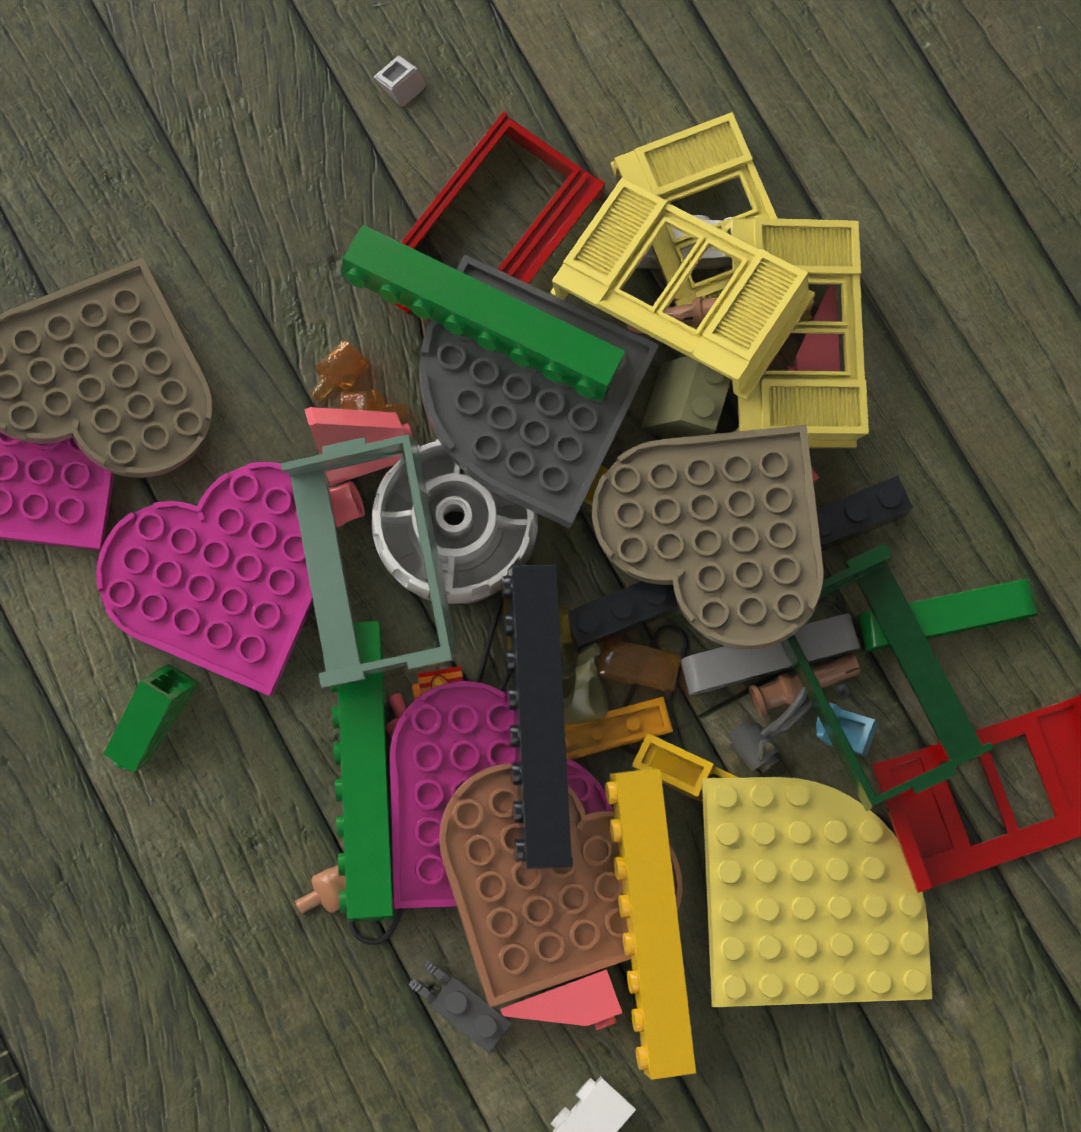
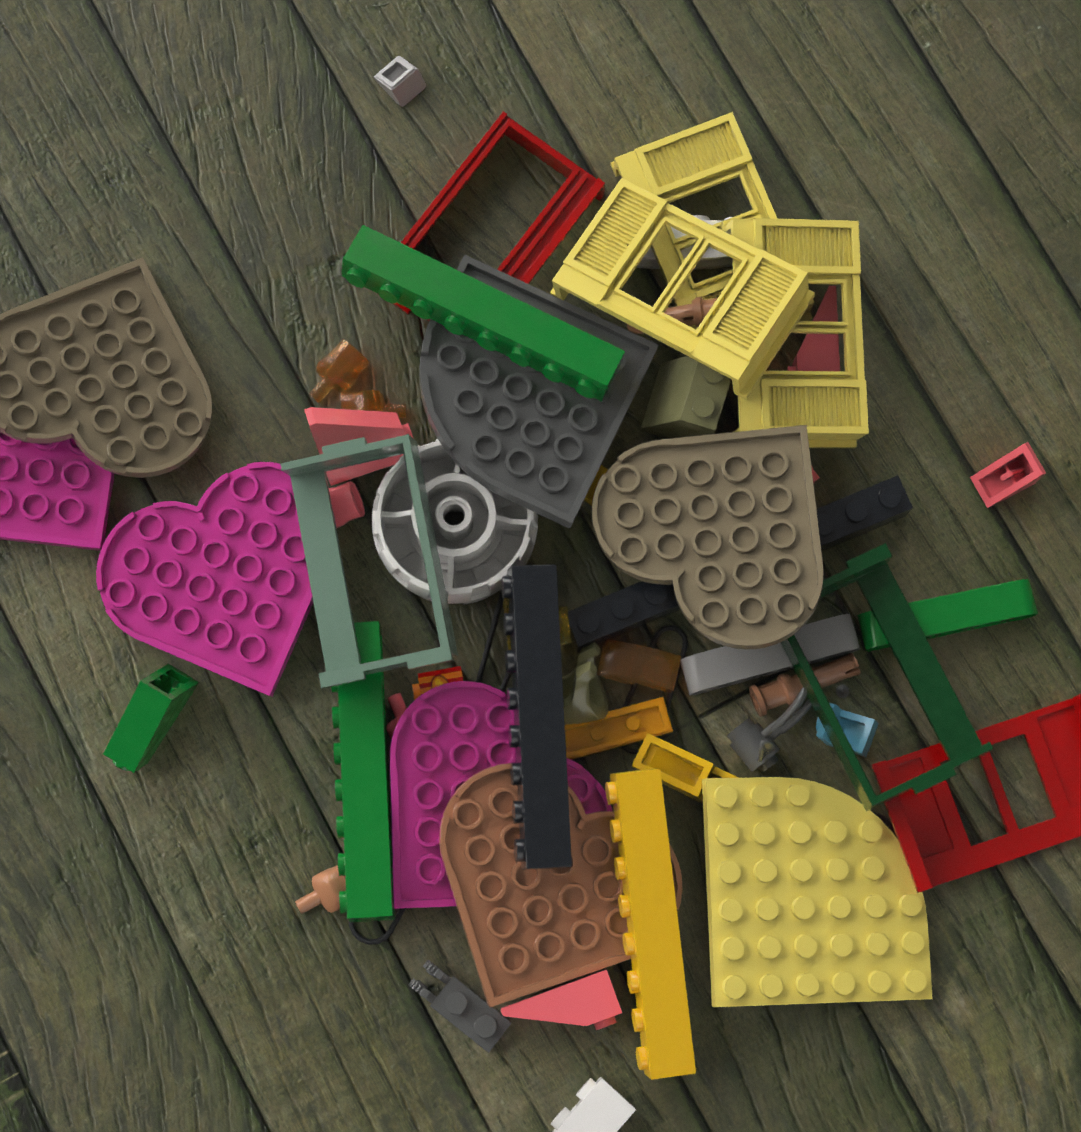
(1008, 475): none -> coral slope

